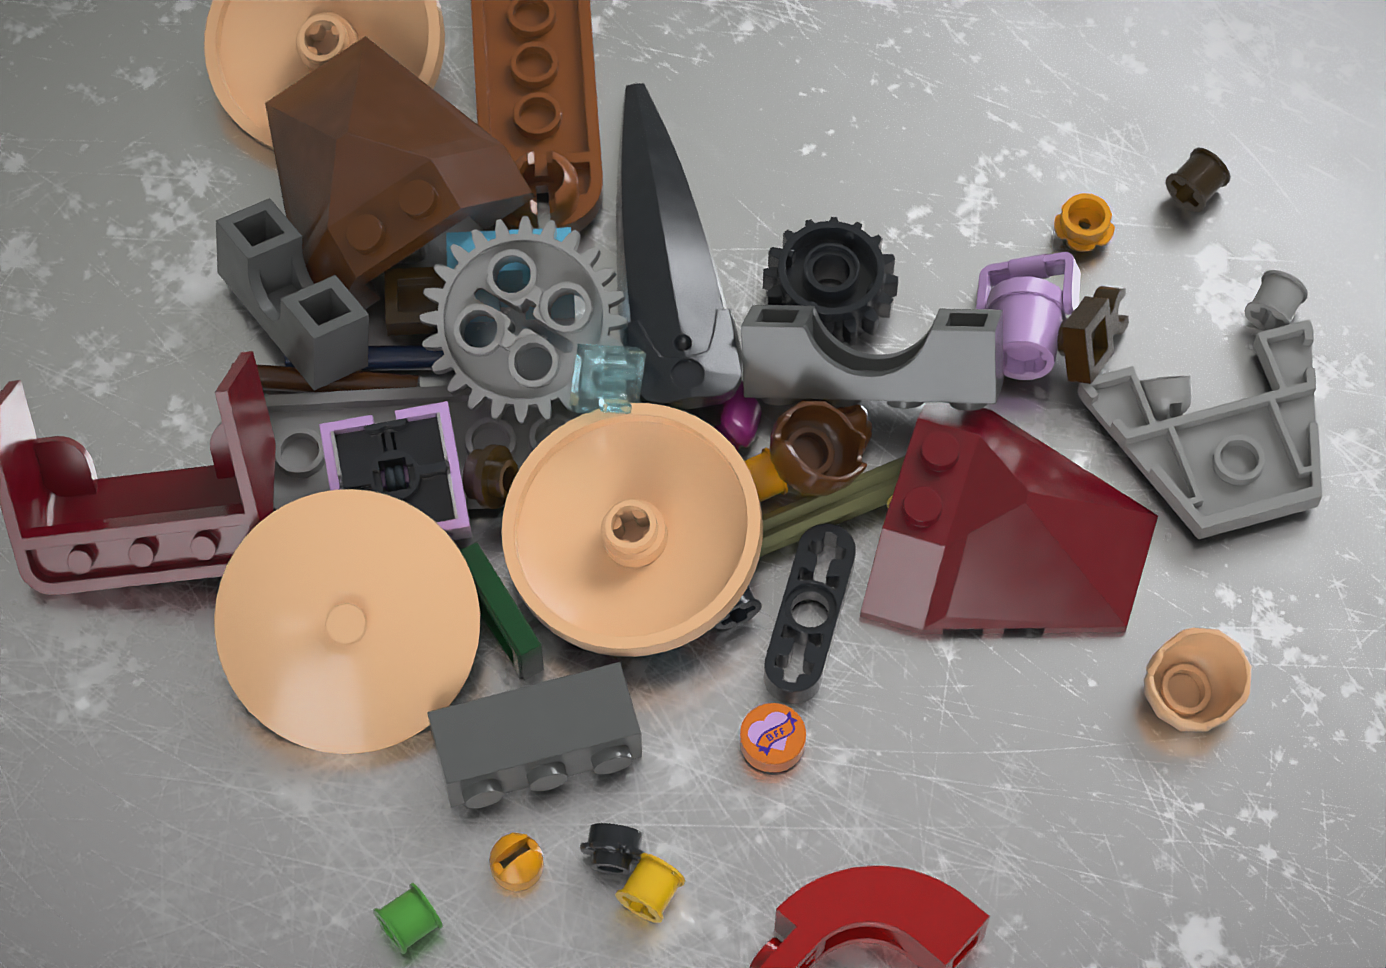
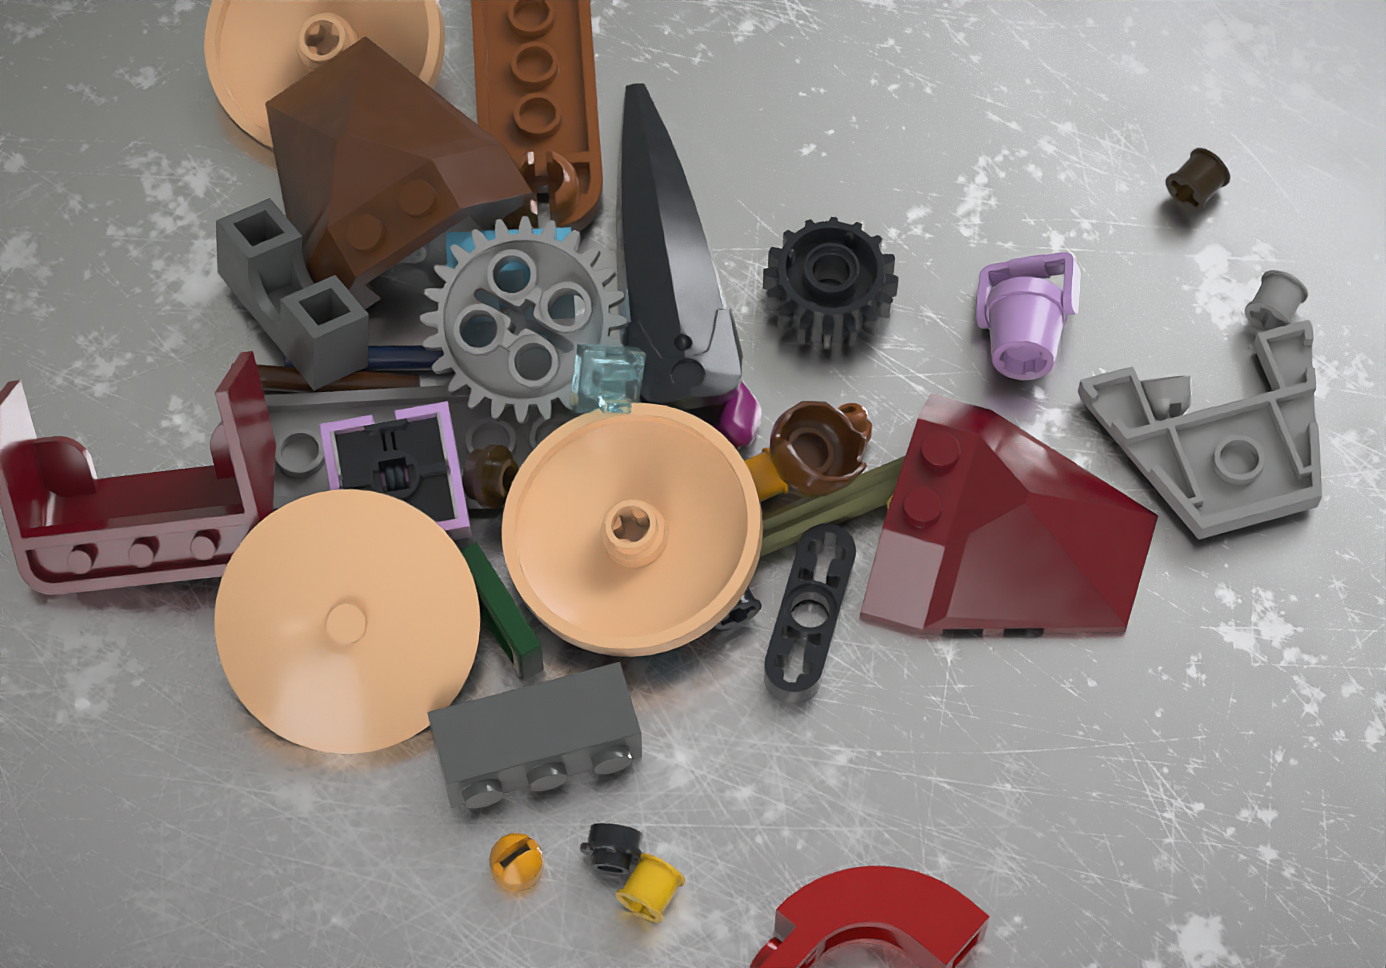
(406, 299): dark brown tile -> none
(408, 918): bright green axle -> none
(772, 737): orange tile -> none
(796, 358): arch -> none
(1086, 209): light orange plate -> none
(1089, 333): dark brown plate -> none
(1198, 679): light nougat hair -> none

